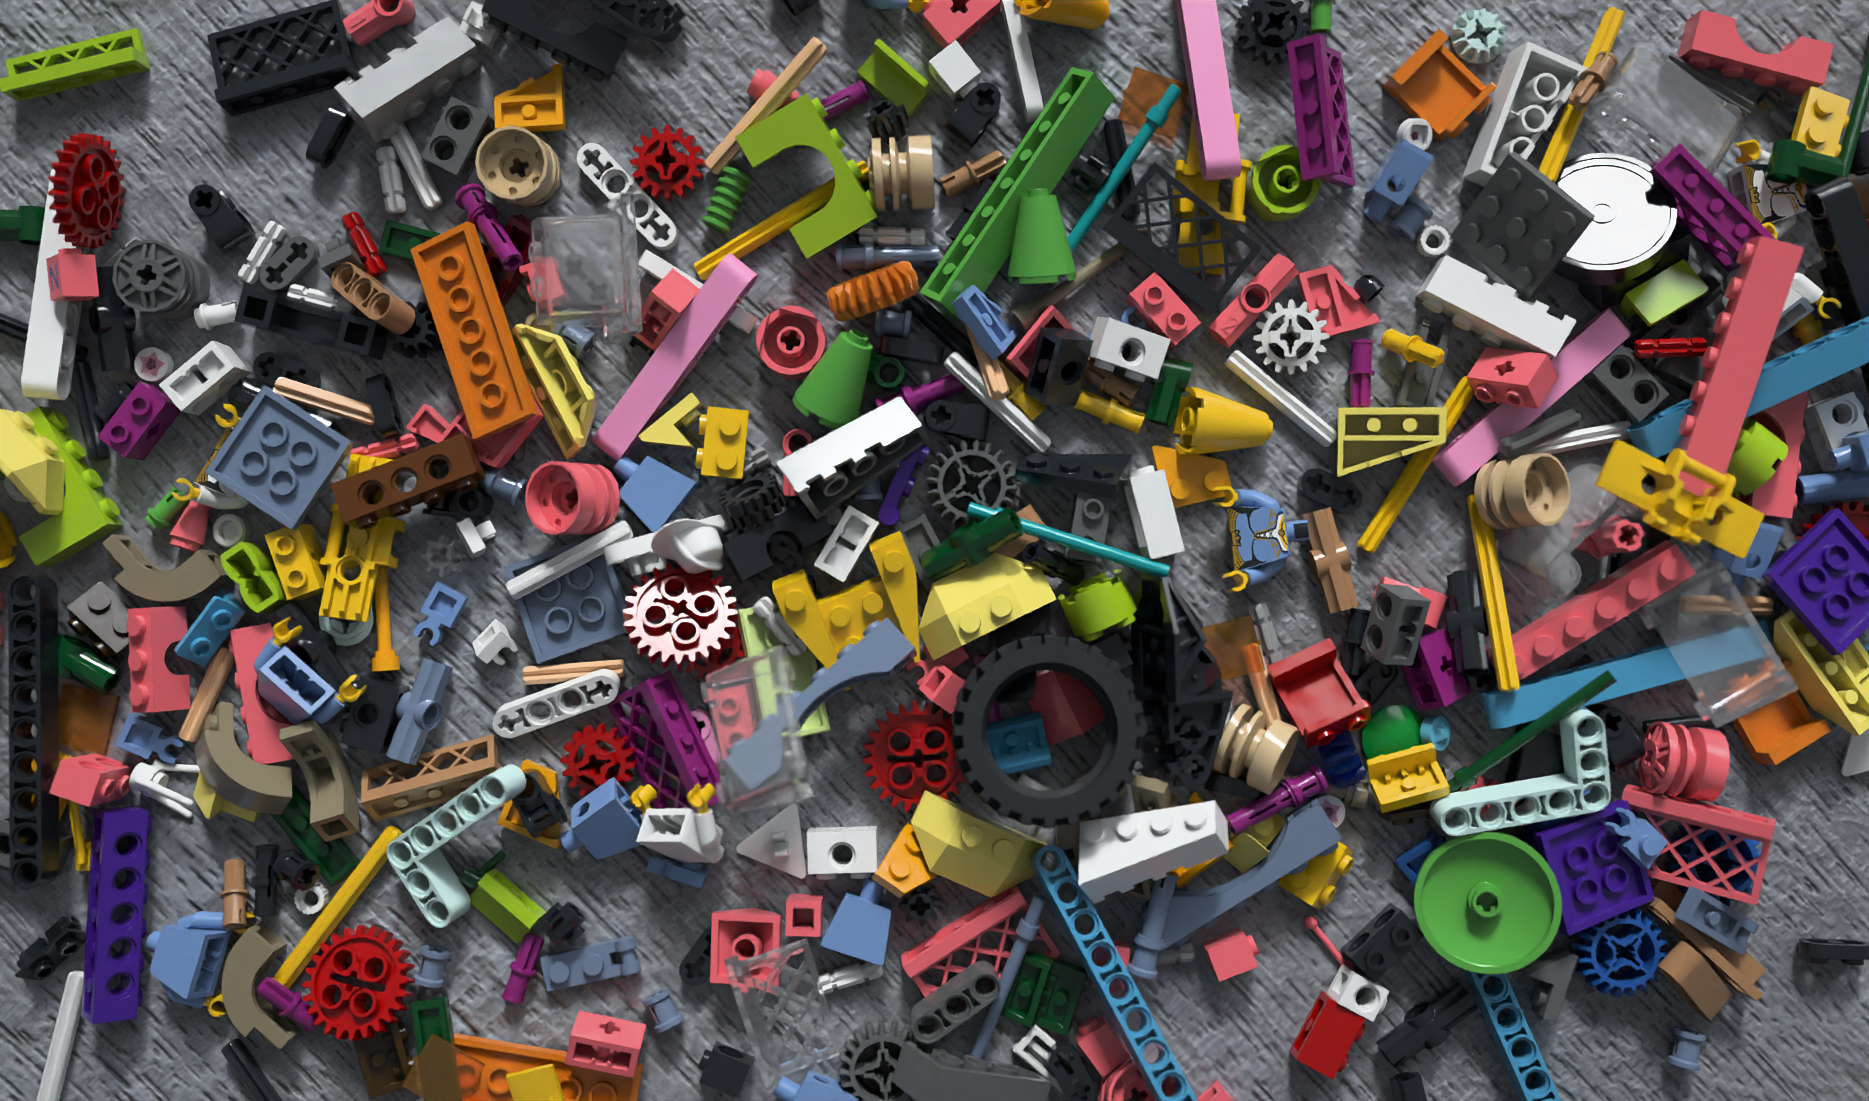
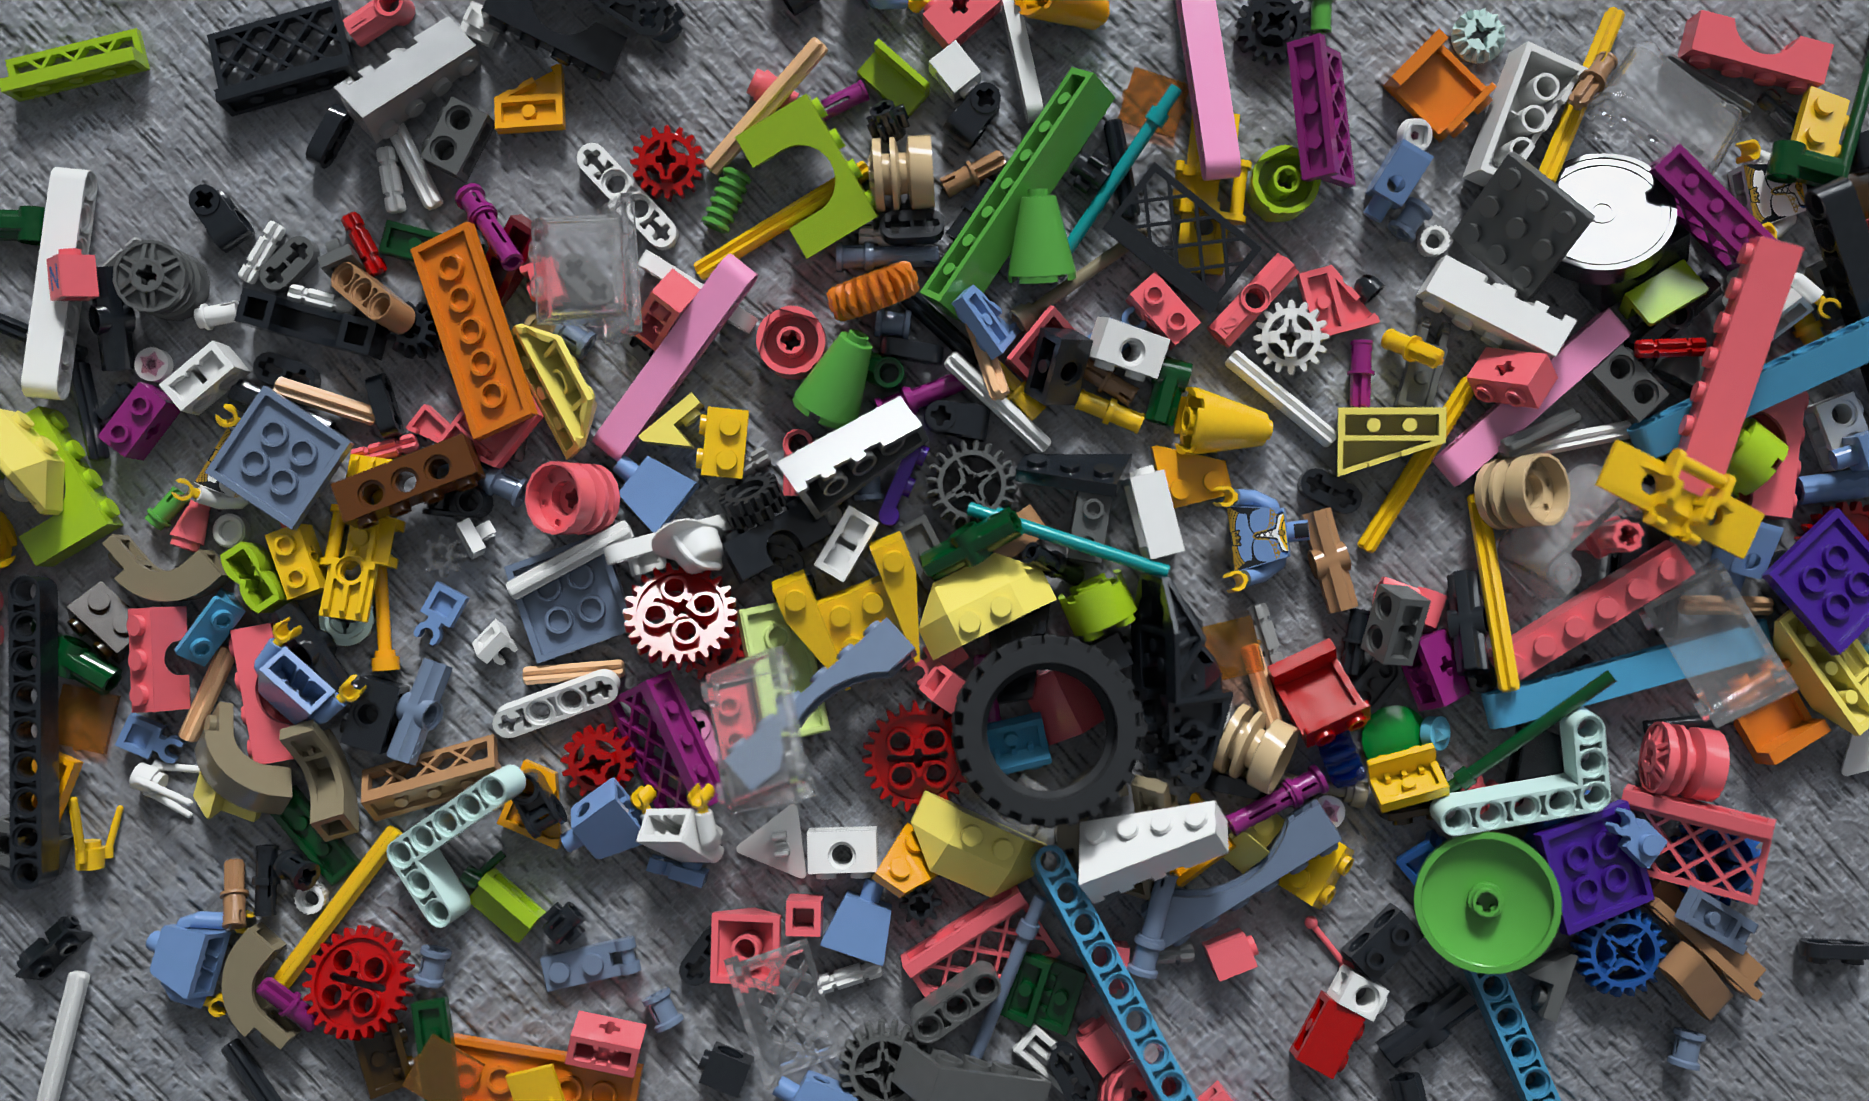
(86, 190): red gear -> none
(91, 779): coral brick -> none
(108, 826): dark purple brick -> none
(501, 159): tan wheel -> none
(523, 968): magenta axle -> none
(775, 622): white axle -> none
(912, 227): none -> black beam
(1621, 741): black piece -> none

